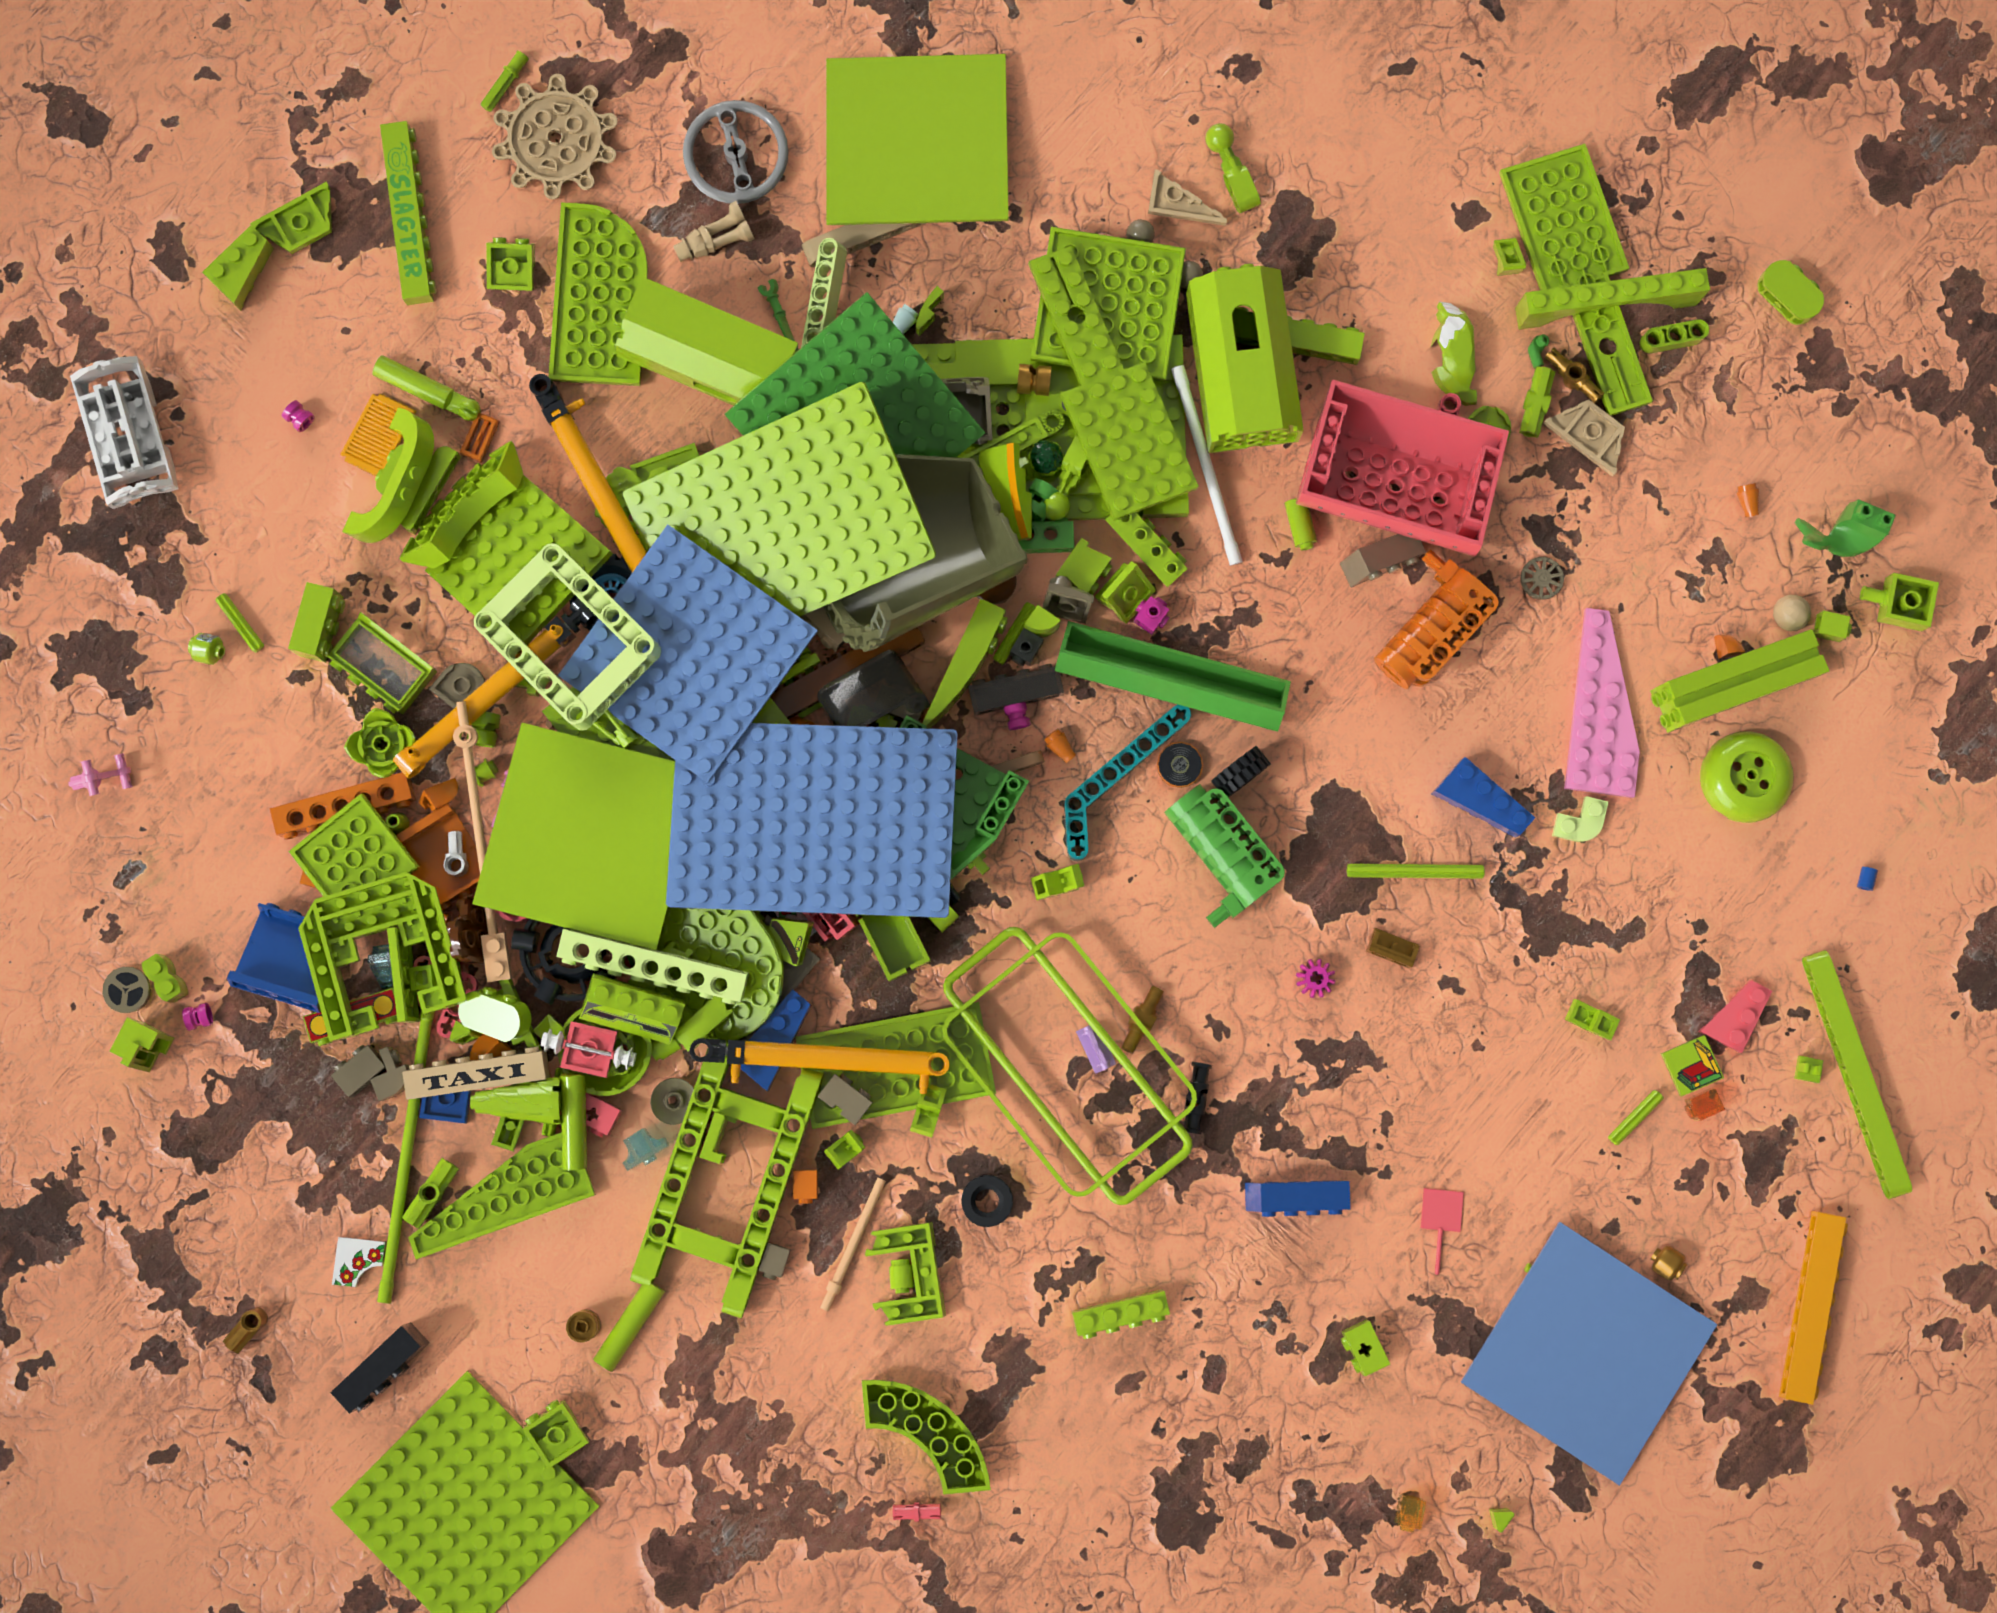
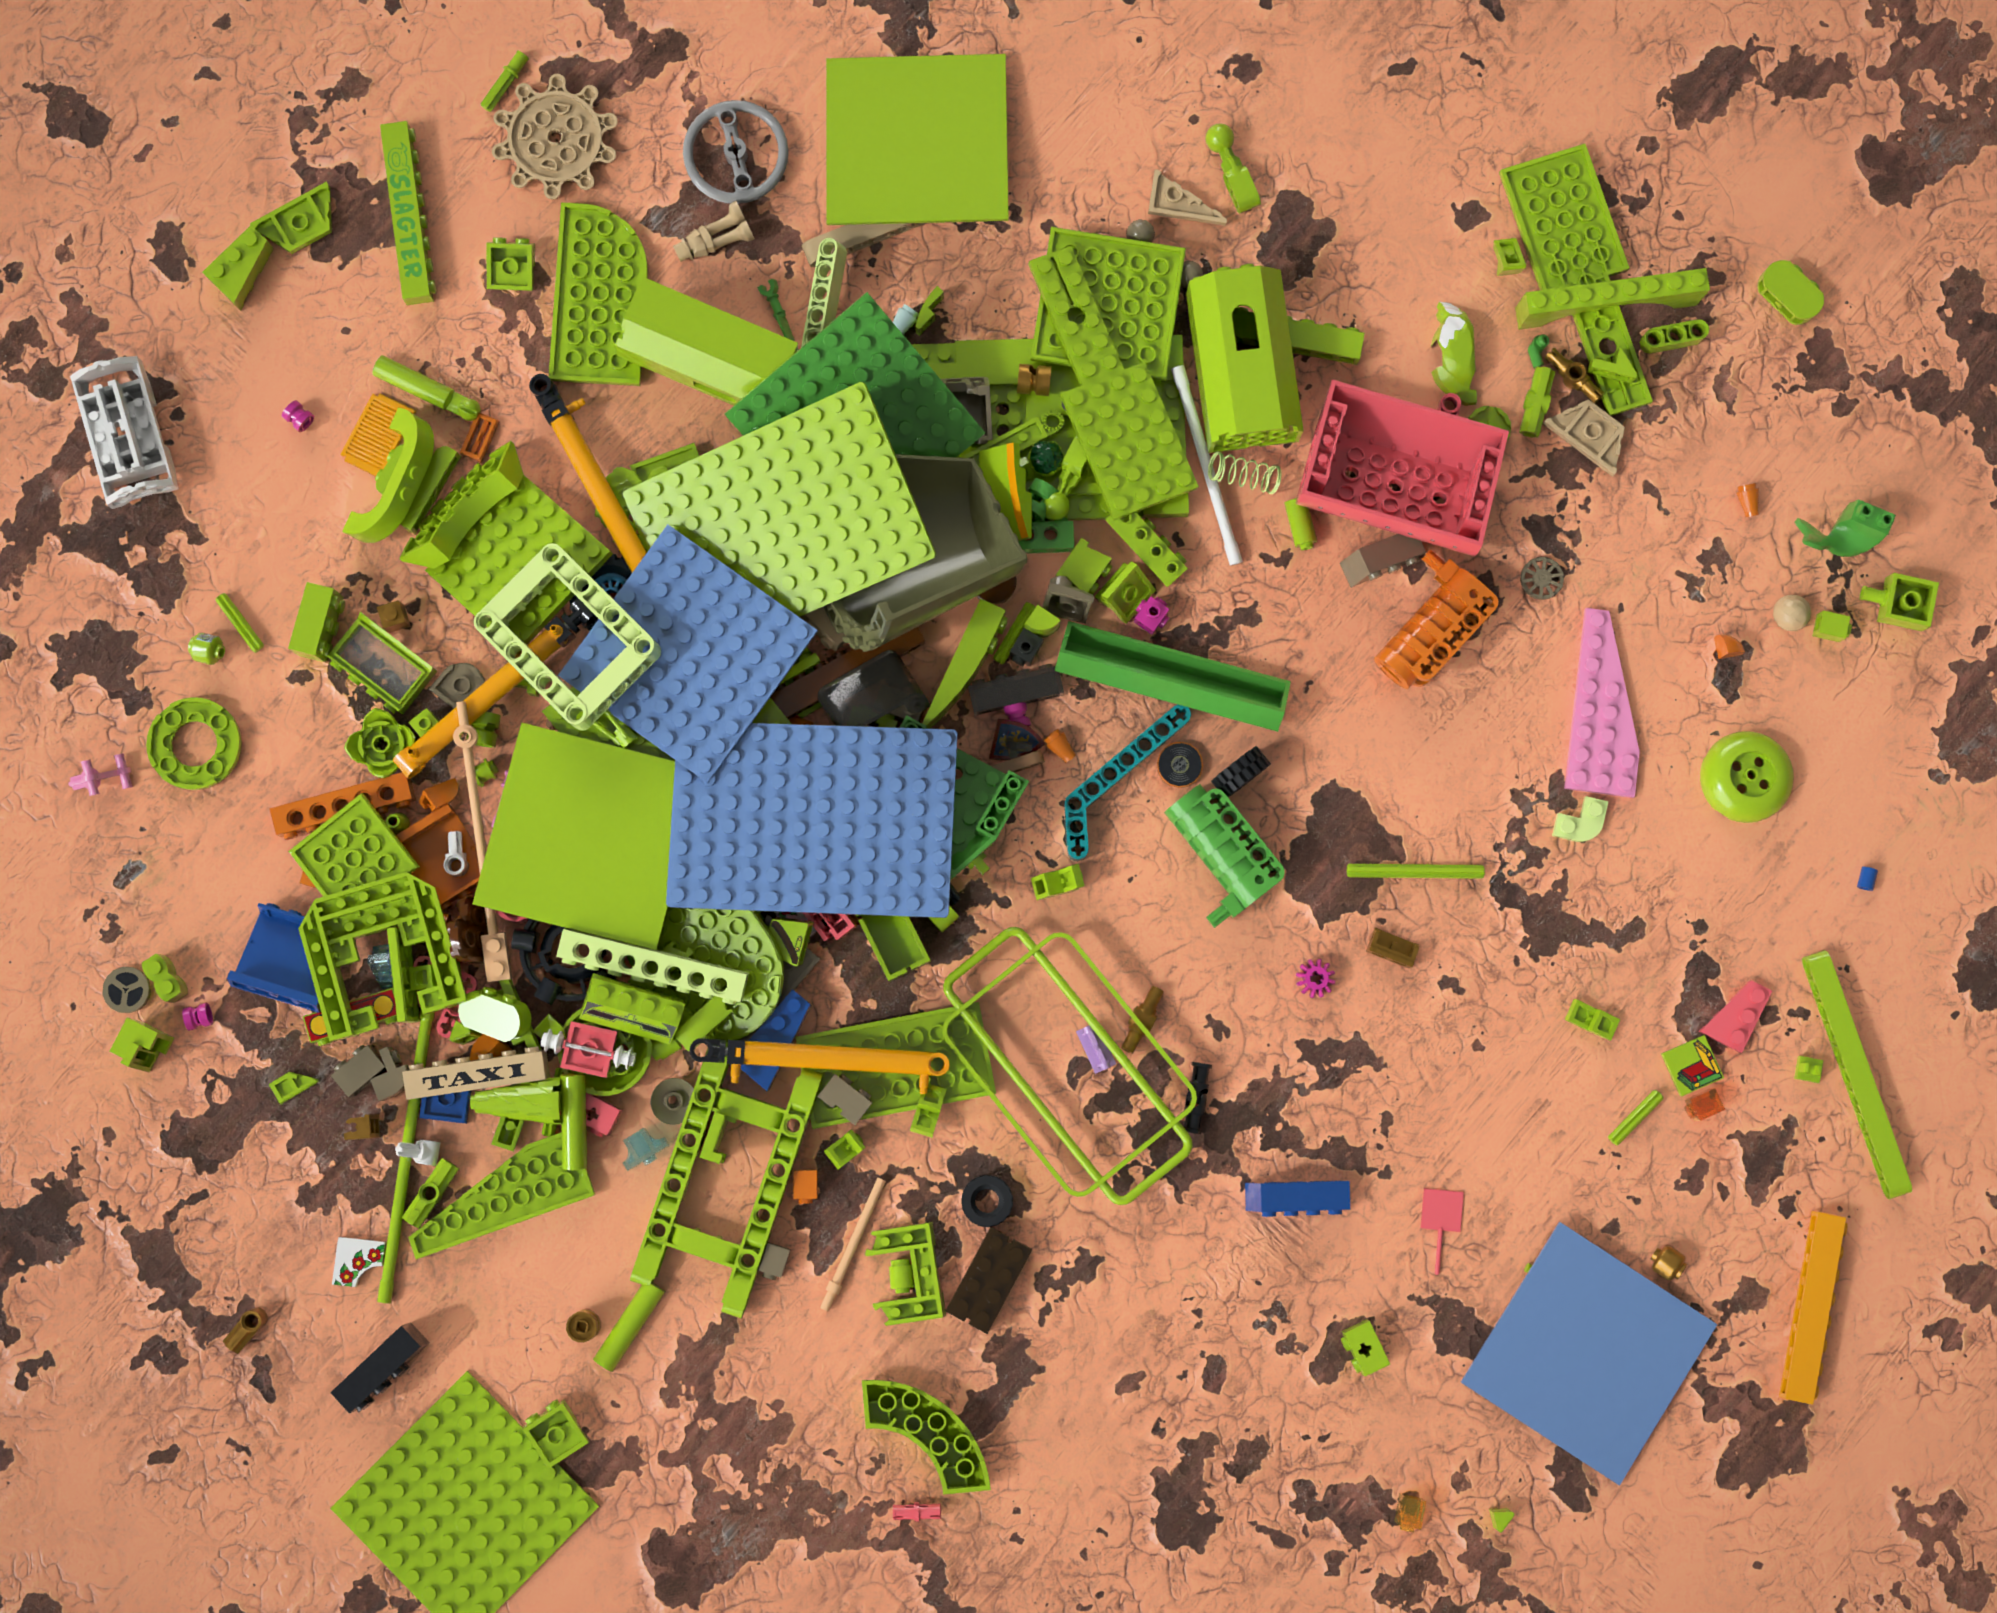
(169, 722): none -> lime plate
(291, 1085): none -> lime tile
(366, 1127): none -> pearl gold hinge
(393, 616): none -> pearl gold brick
(422, 1152): none -> white axle
(423, 722): none -> lime brick
(988, 1280): none -> dark brown piece
(1013, 740): none -> clear smoke shield
(1121, 1312): lime brick -> none
(1222, 465): none -> yellowish green piece
(1482, 798): blue wedge -> none
(1619, 370): none -> lime slope
(1738, 680): lime brick -> none

